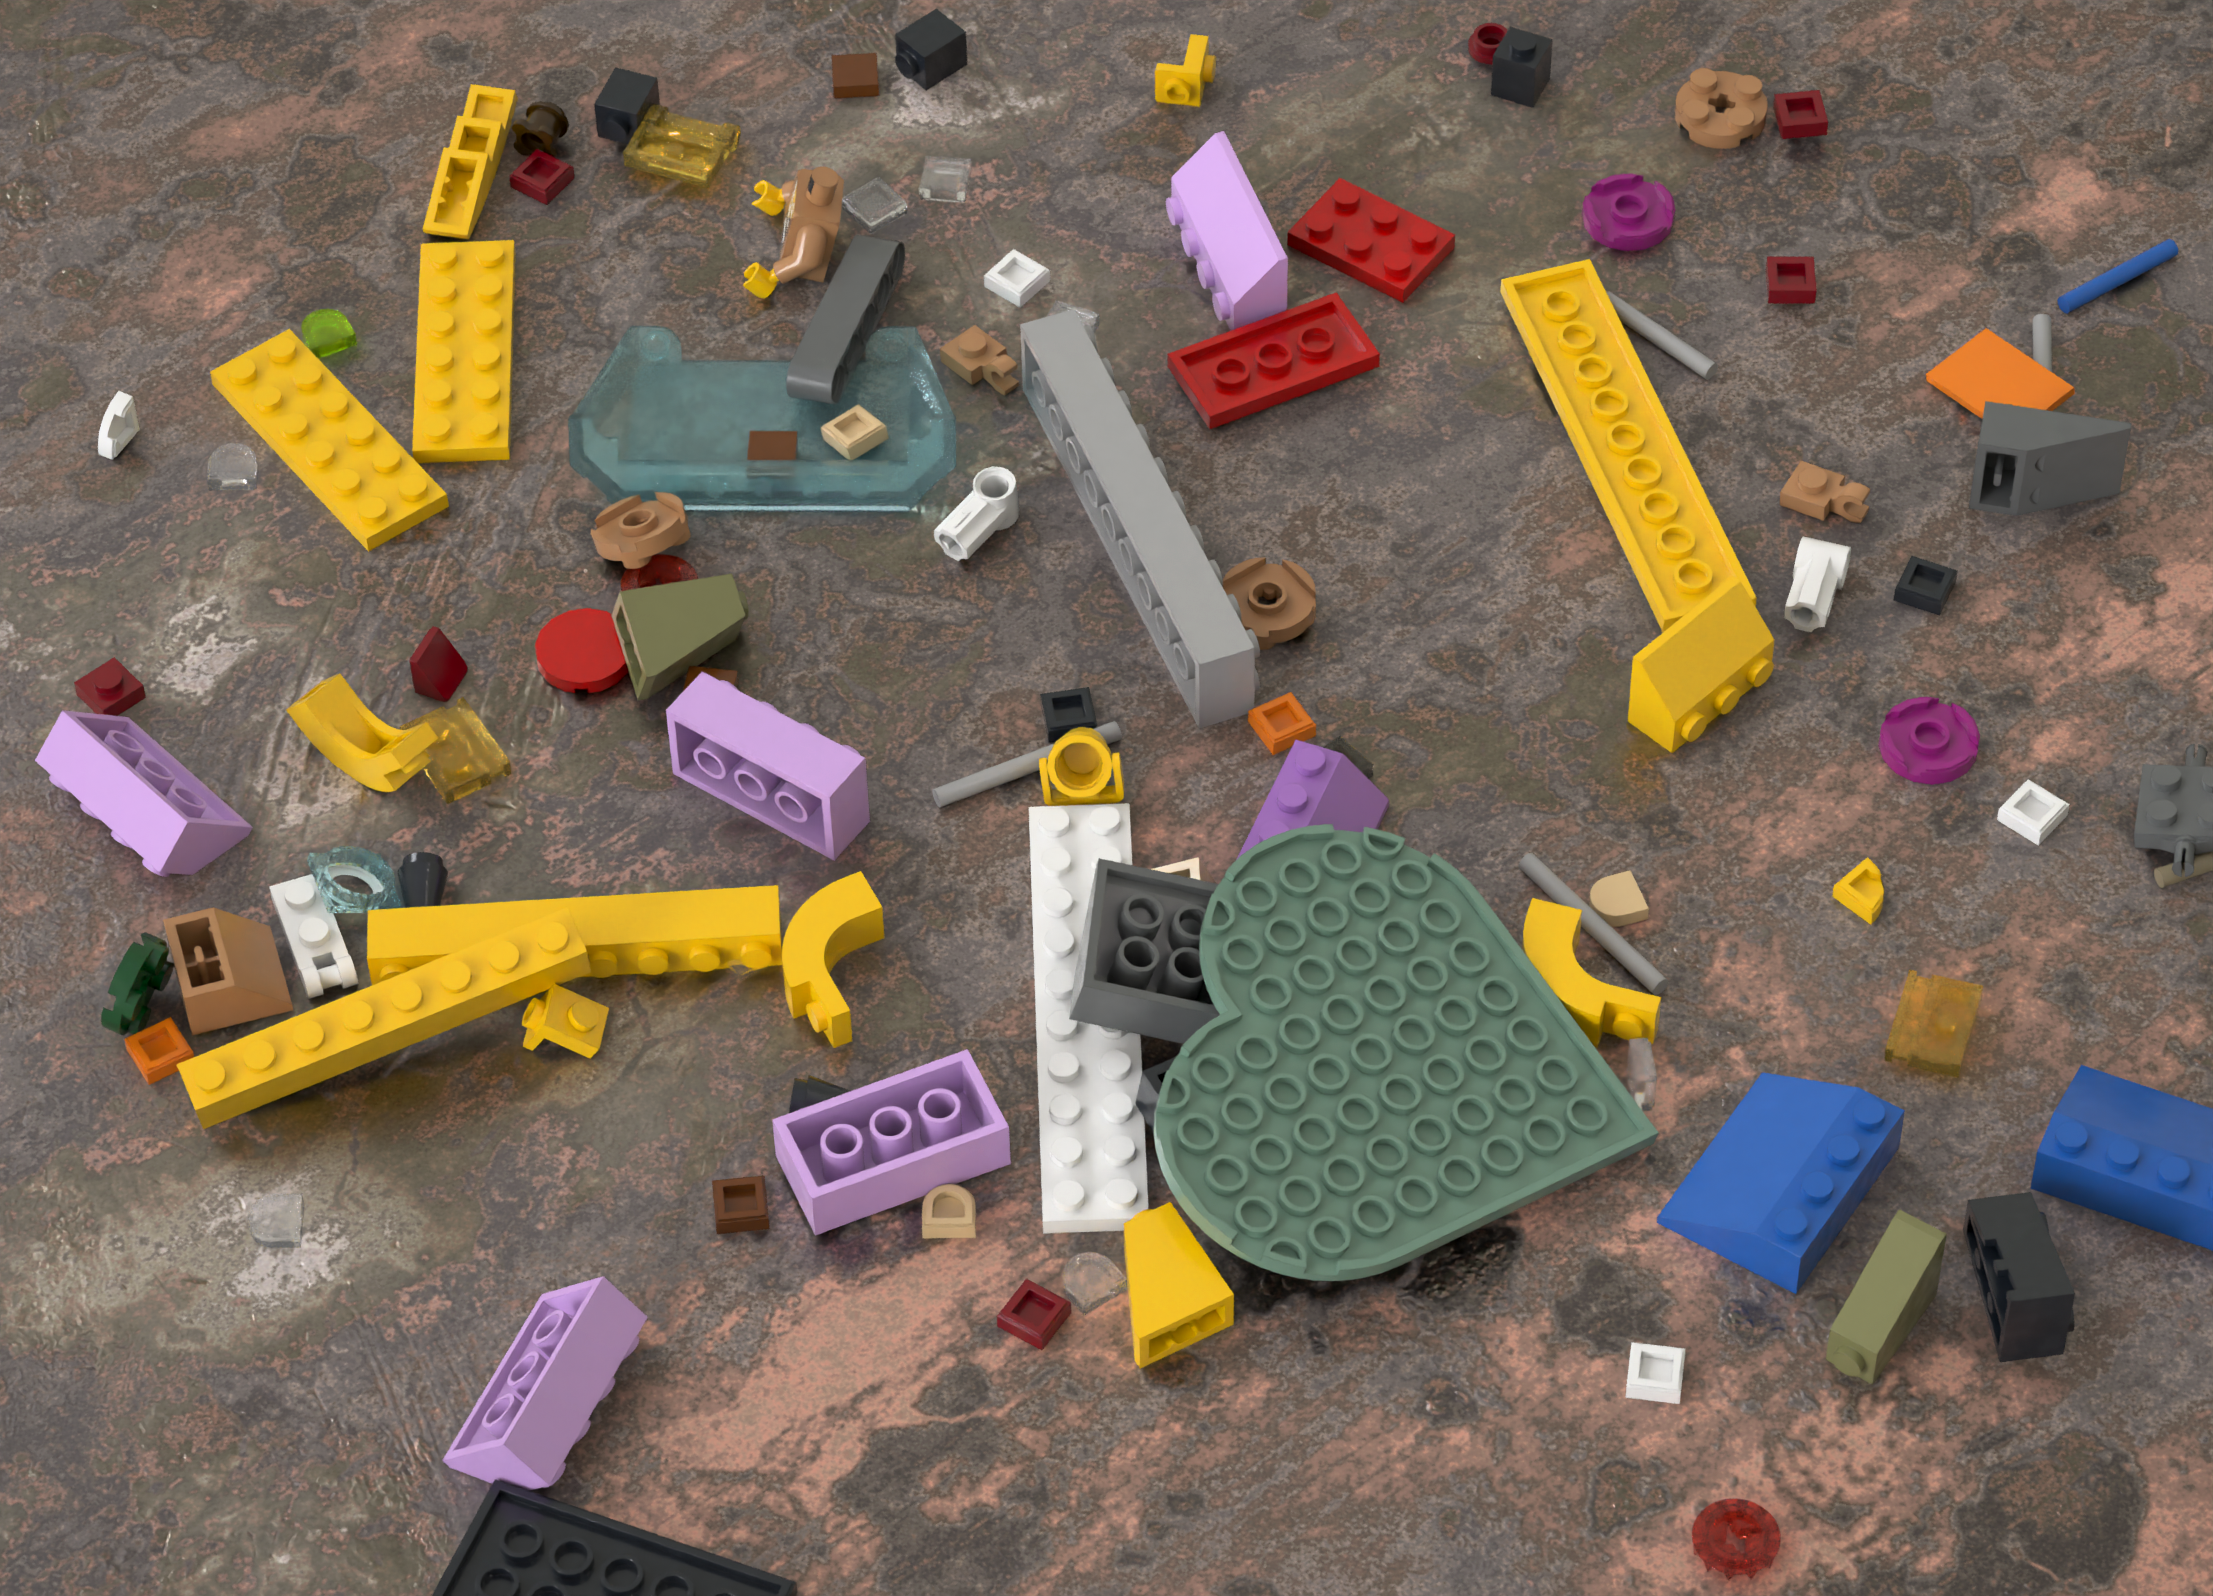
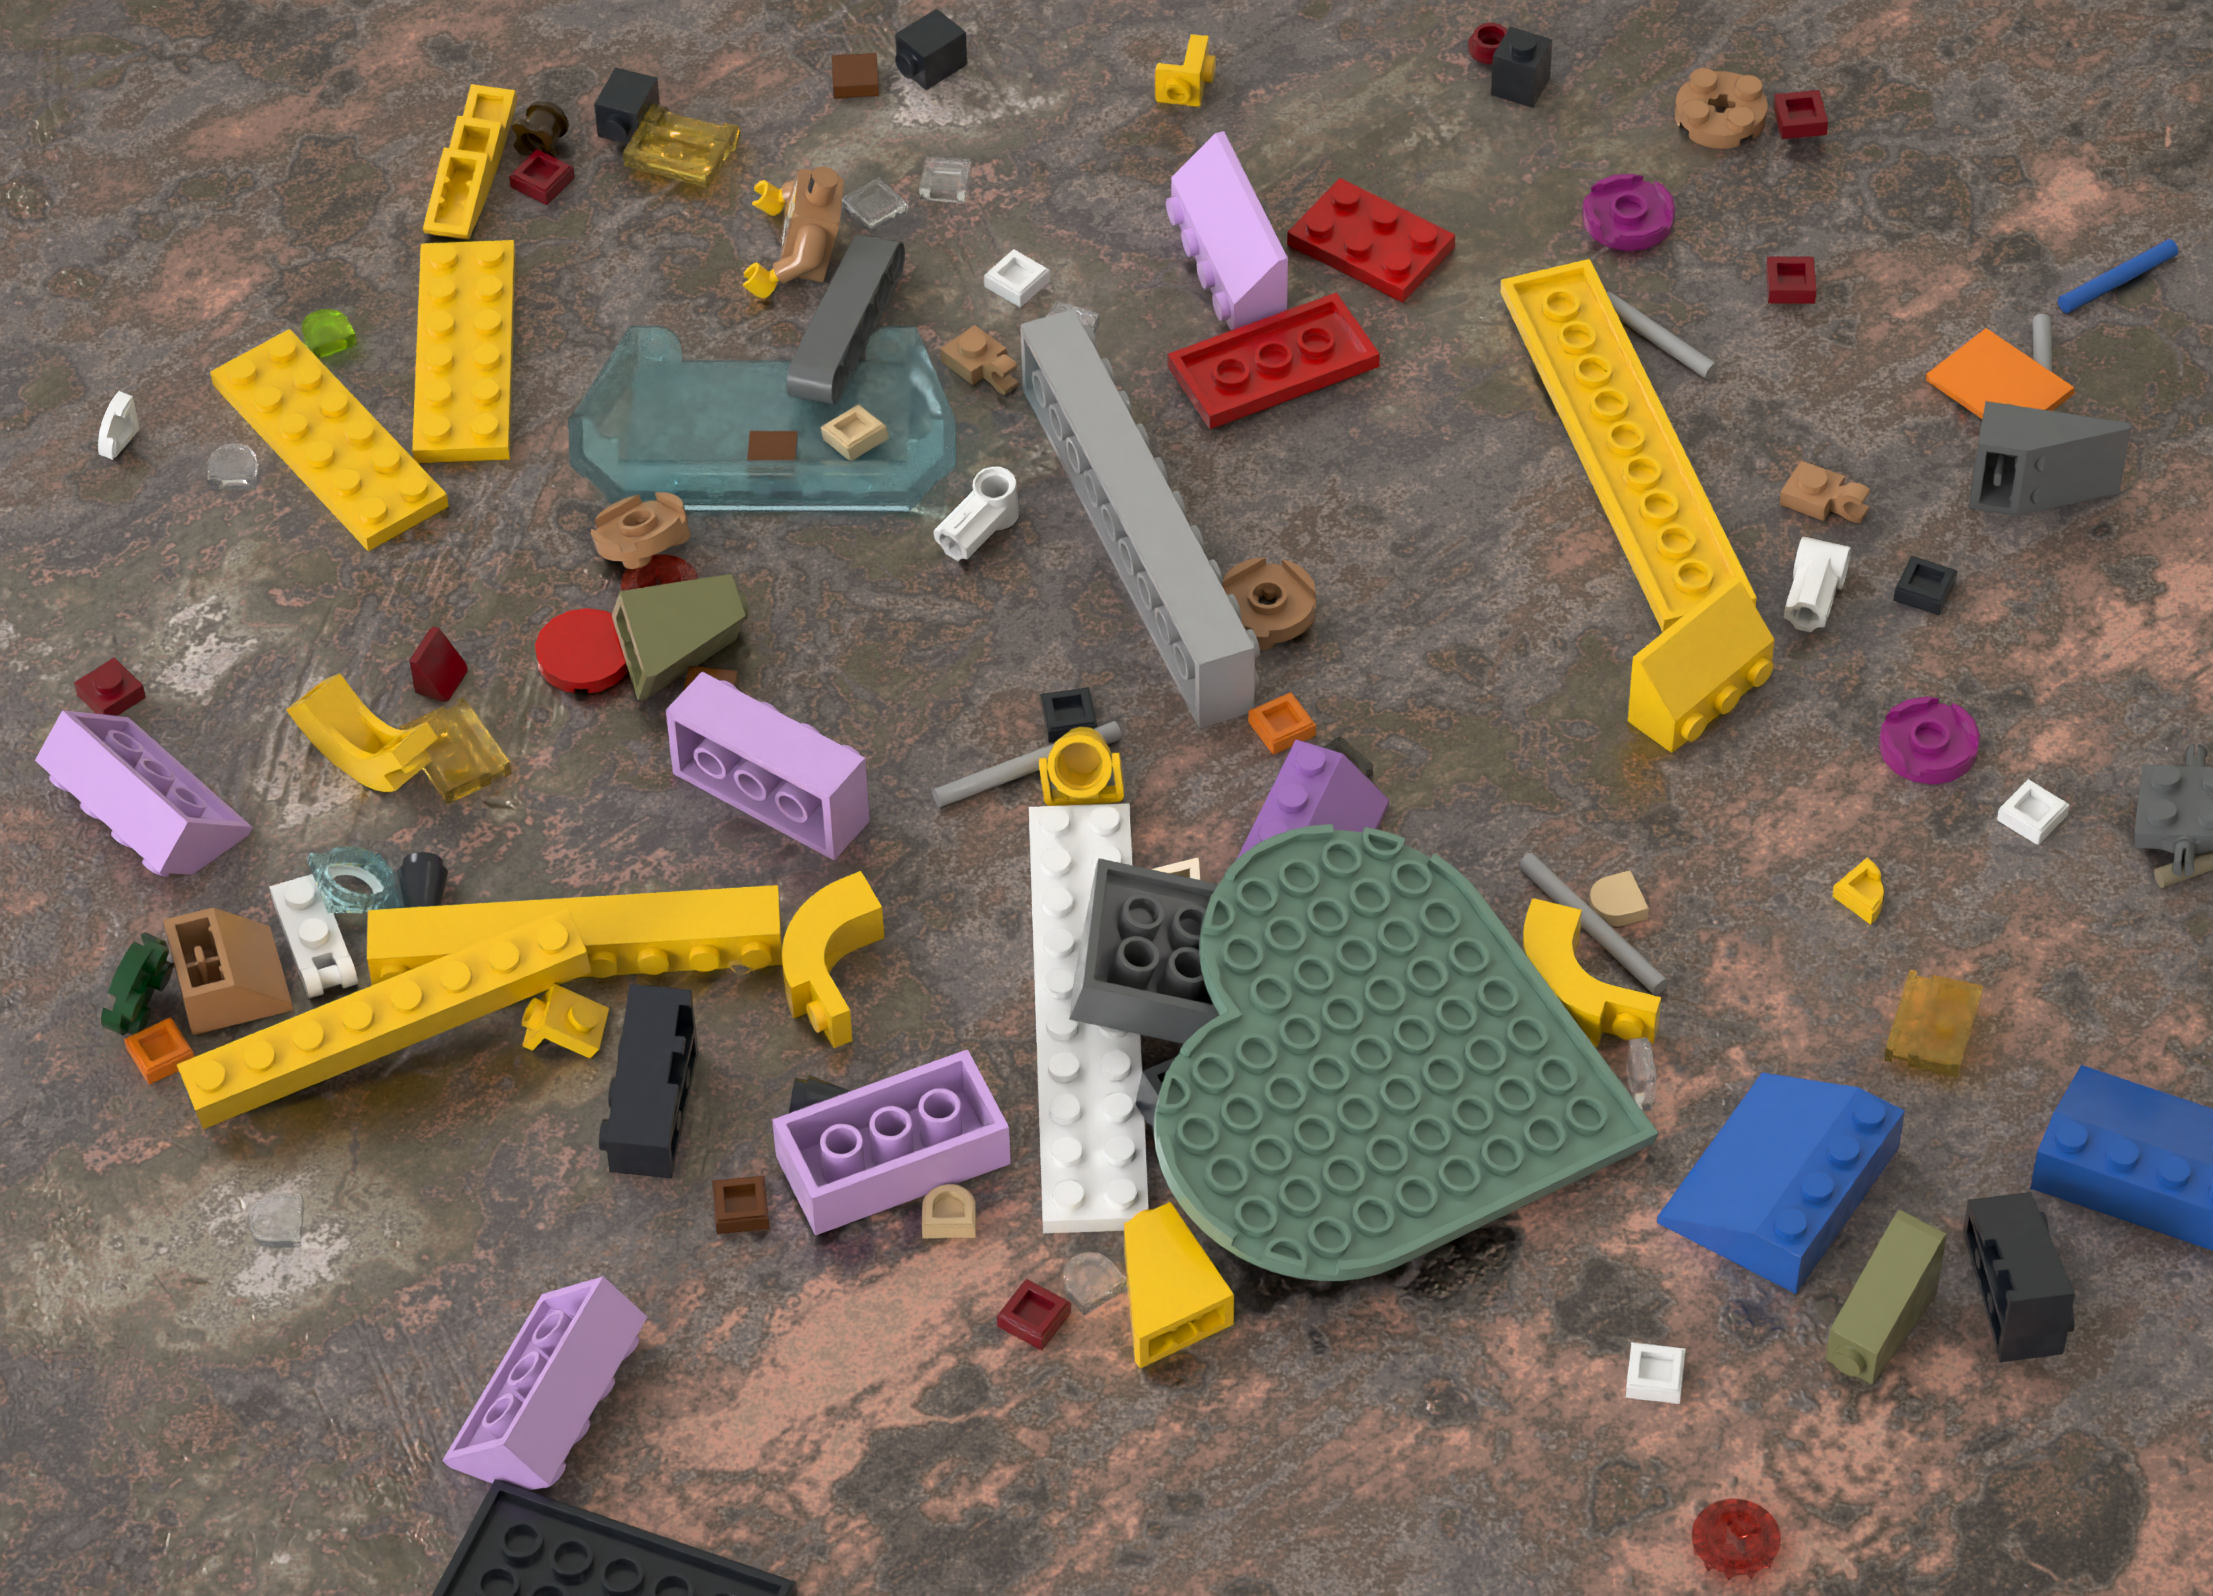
(651, 1082): none -> black wedge

